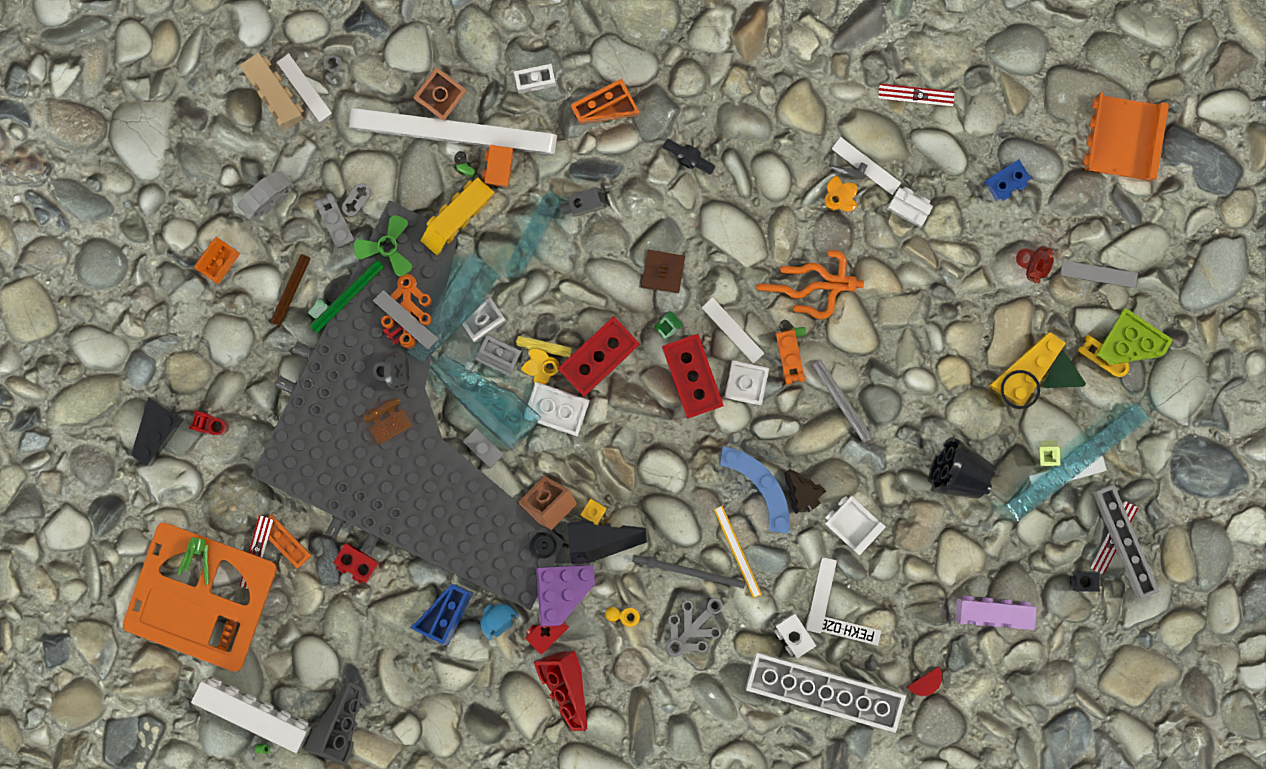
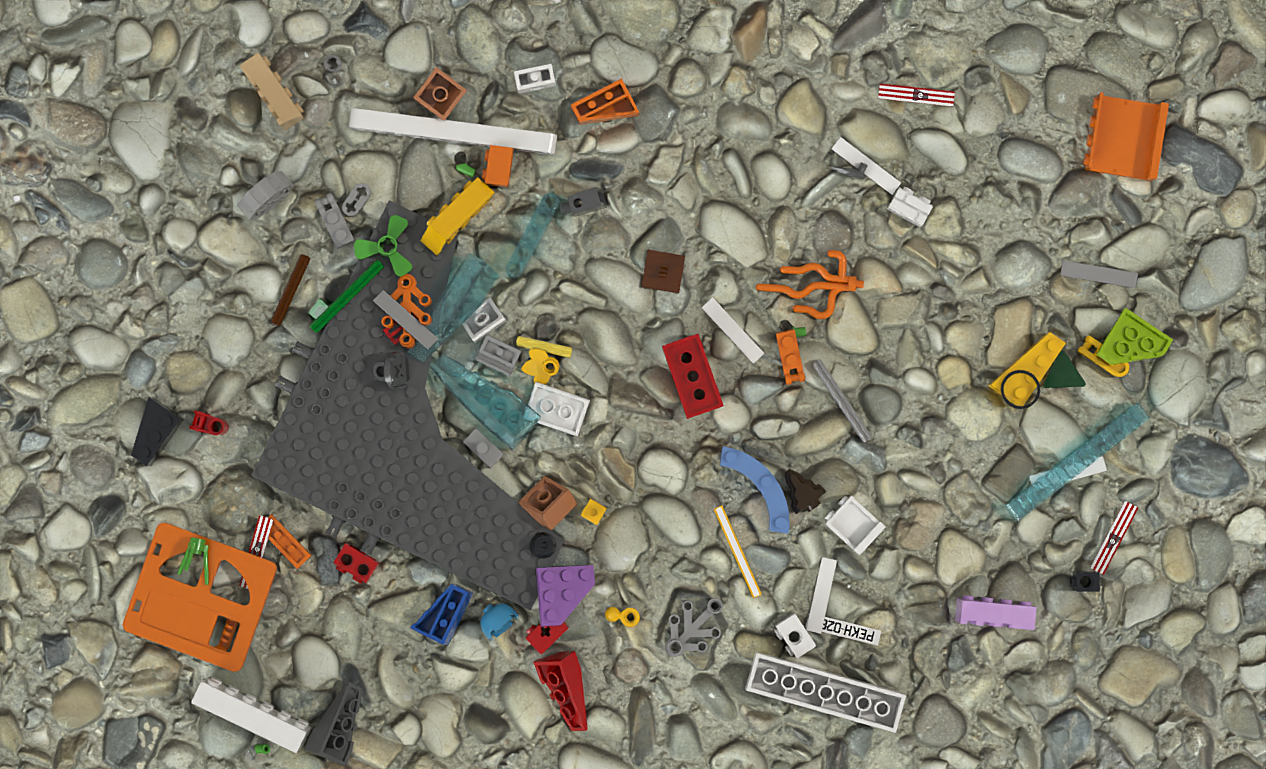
(217, 260): orange bracket -> none
(304, 87): white sticker -> none
(389, 427): clear orange plate -> none
(596, 542): black wedge -> none
(599, 343): red brick -> none
(651, 562): dark grey bar -> none
(668, 325): green slope -> none
(689, 156): black axle -> none
(746, 382): white tile -> none
(843, 193): light orange plate -> none
(927, 683): red tile -> none
(961, 471): black cone -> none
(1007, 180): blue brick -> none
(1039, 263): clear red tile -> none
(1050, 453): yellowish green brick -> none
(1125, 541): light grey brick -> none

